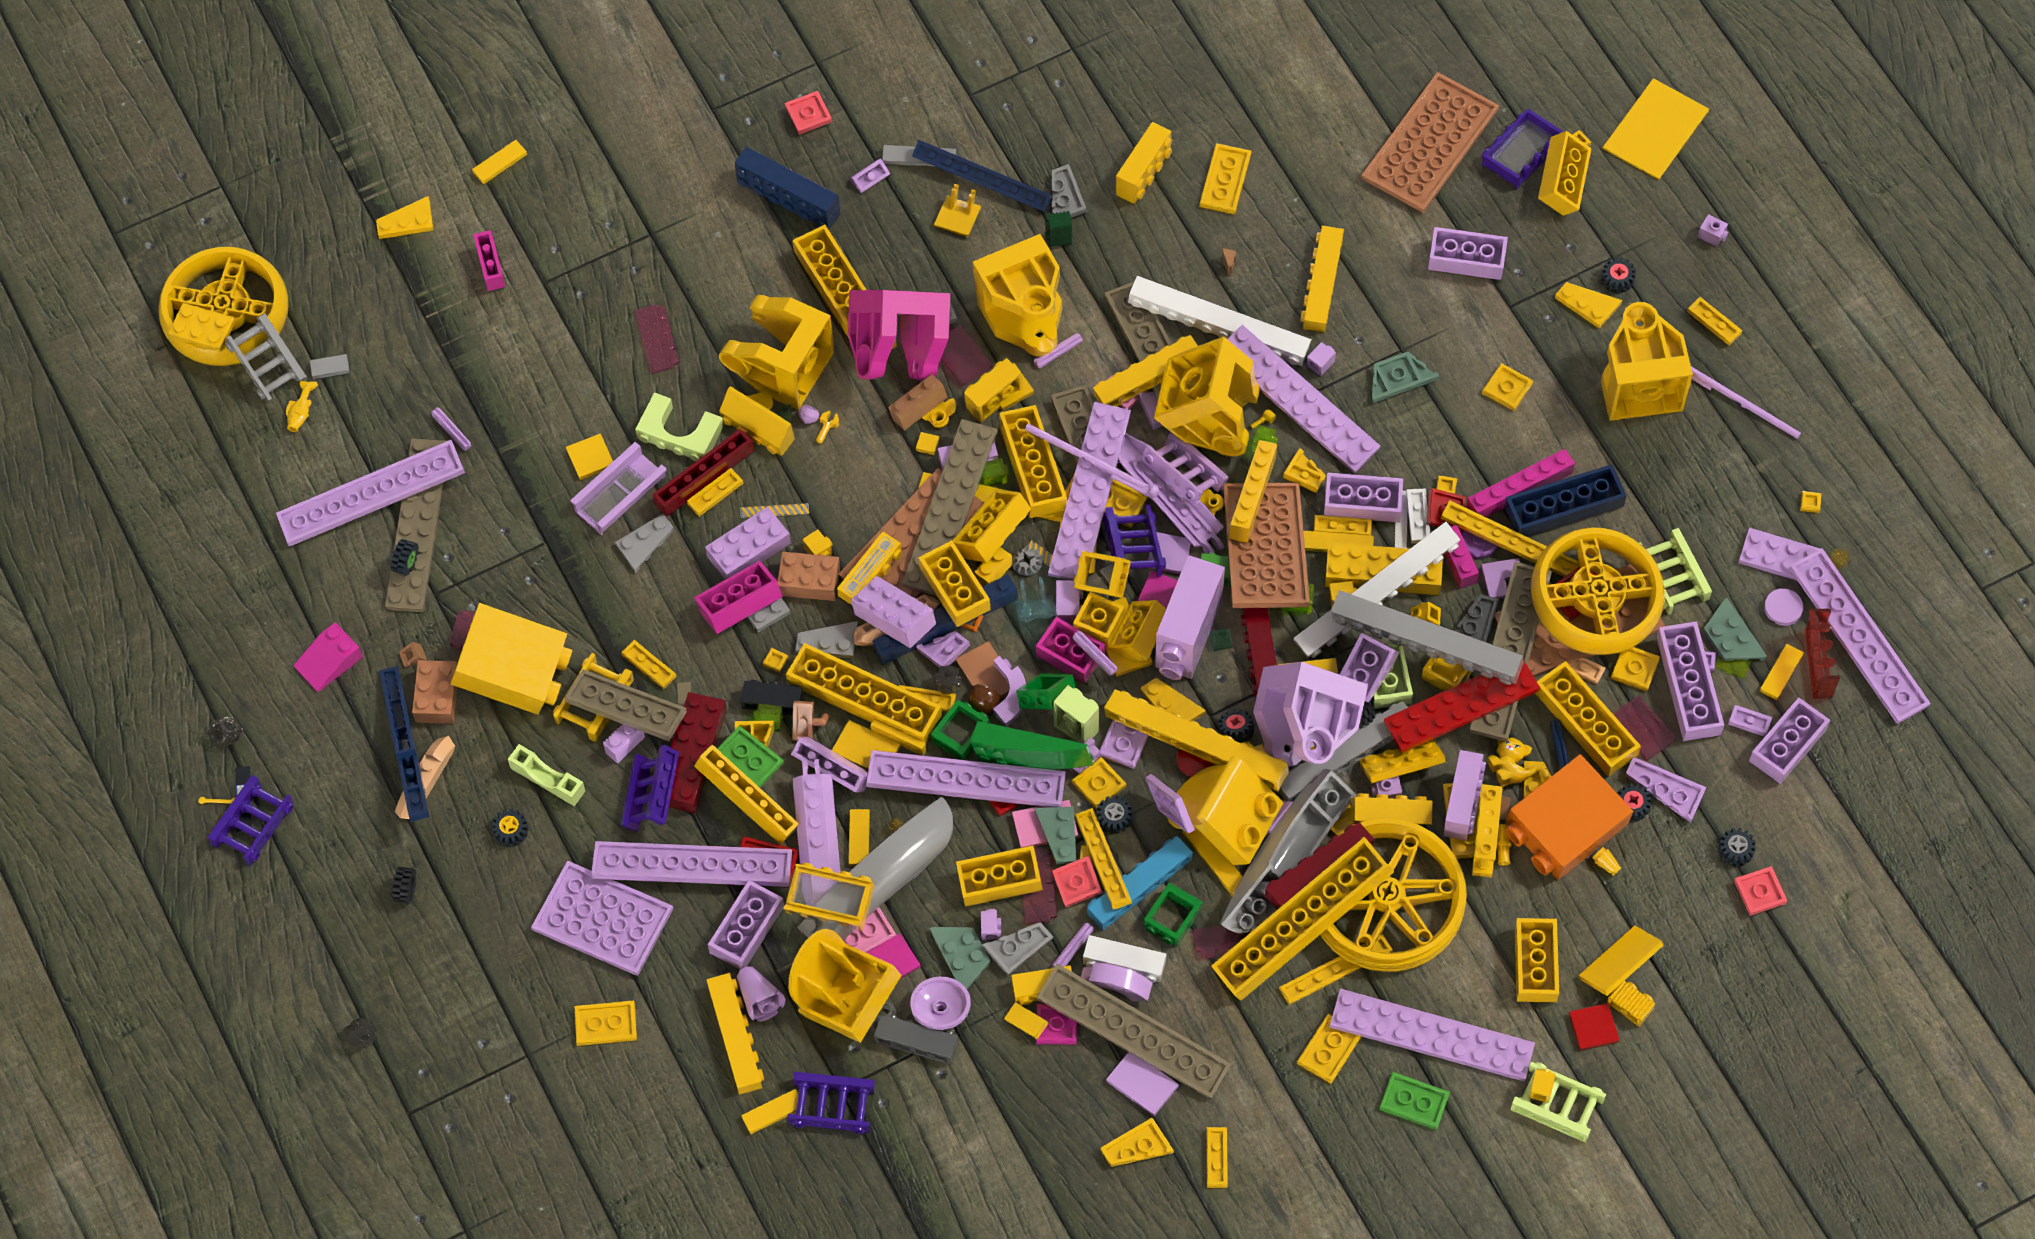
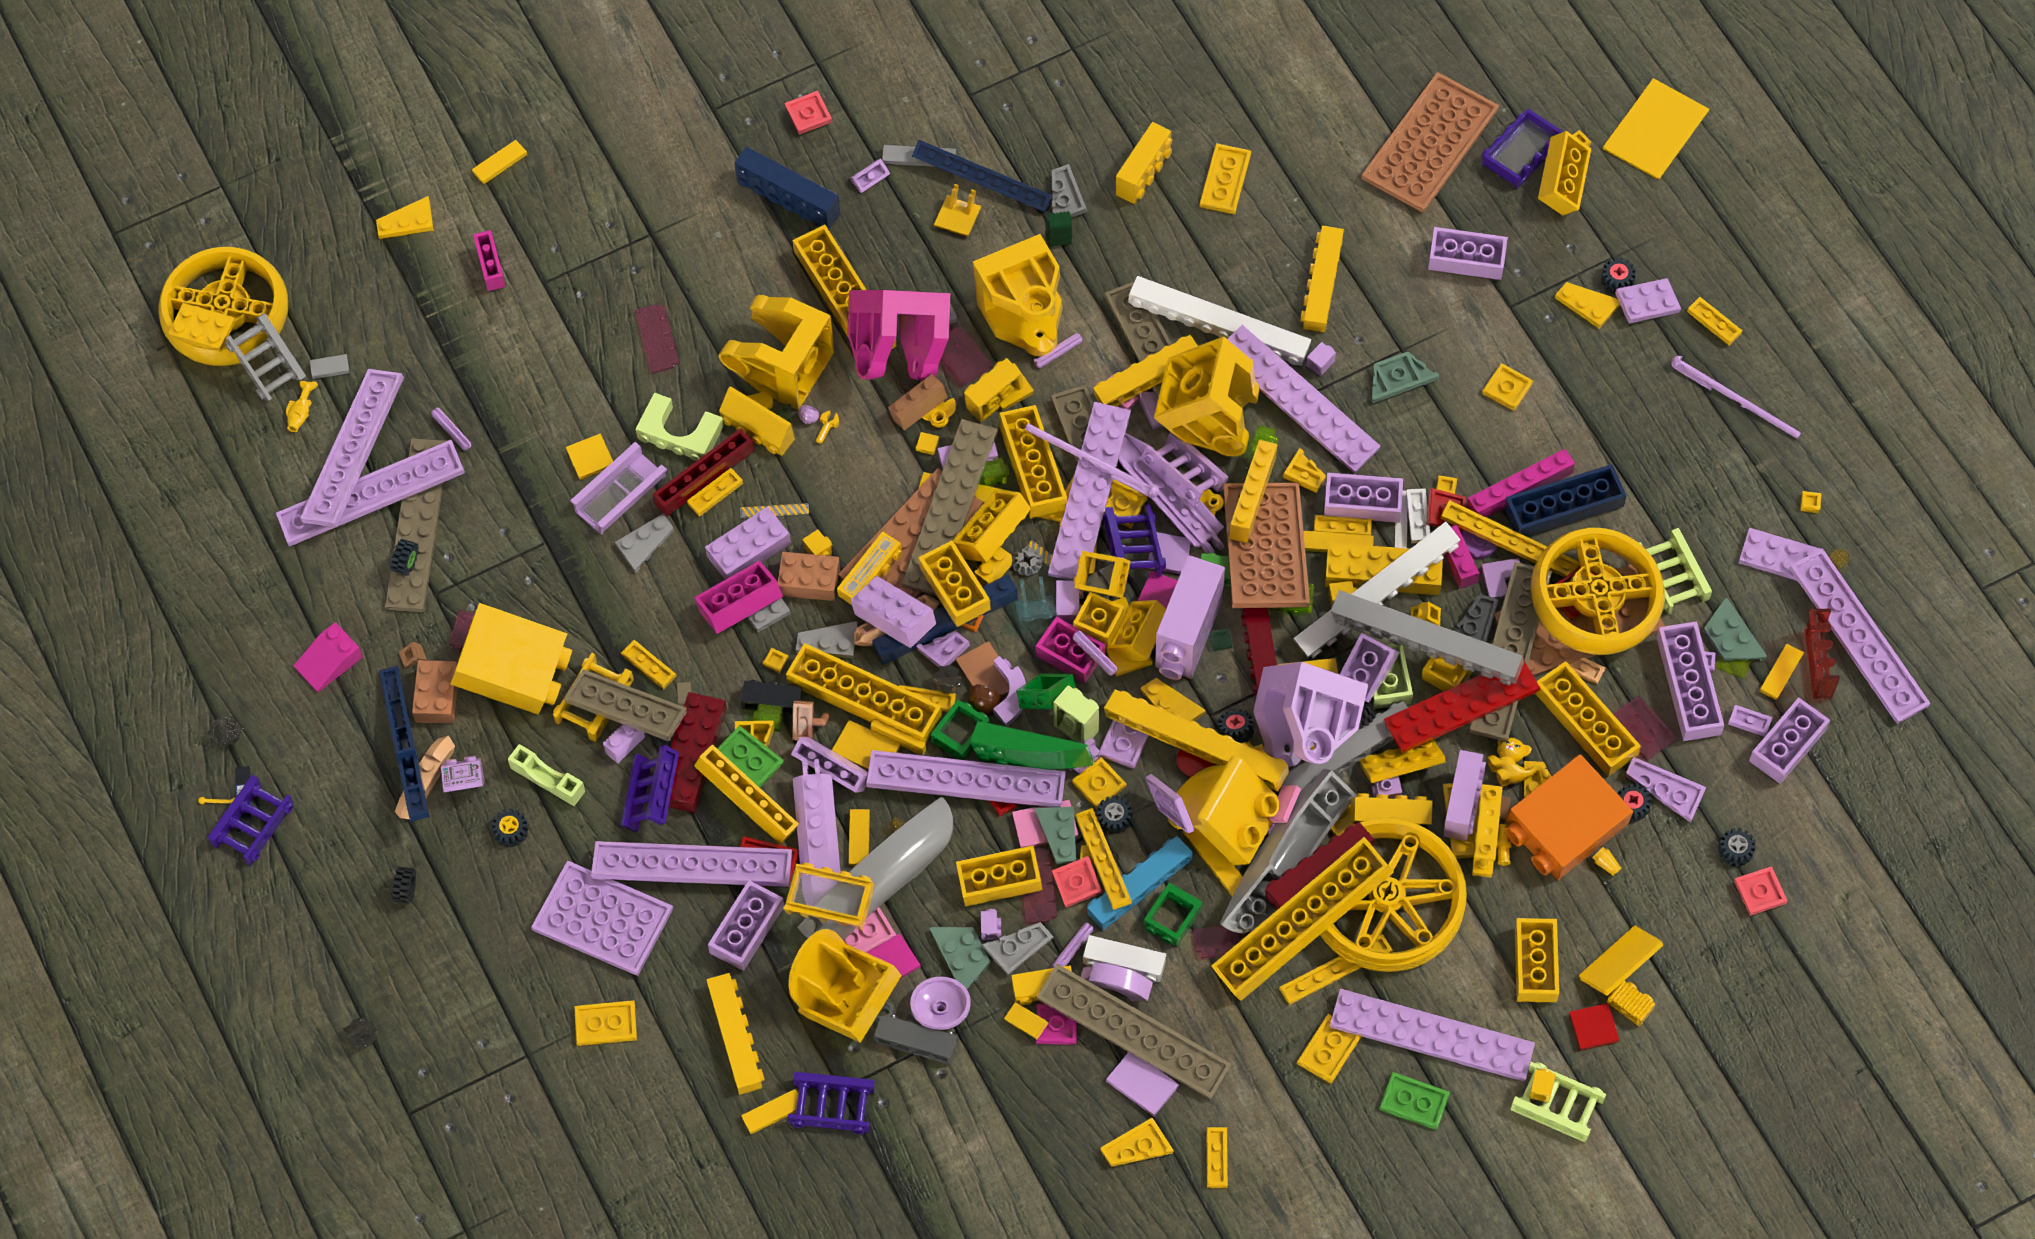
(352, 448): none -> lavender plate
(462, 774): none -> lavender slope
(759, 994): lavender cone -> none
(1229, 260): medium nougat slope -> none
(1268, 415): yellow hand -> none
(1287, 799): none -> bright pink tile
(1559, 743): dark blue axle -> none
(1635, 668): yellow tile -> none
(1646, 366): yellow brick -> none
(1648, 300): none -> lavender plate
(1713, 230): lavender brick -> none
(1783, 607): lavender tile -> none

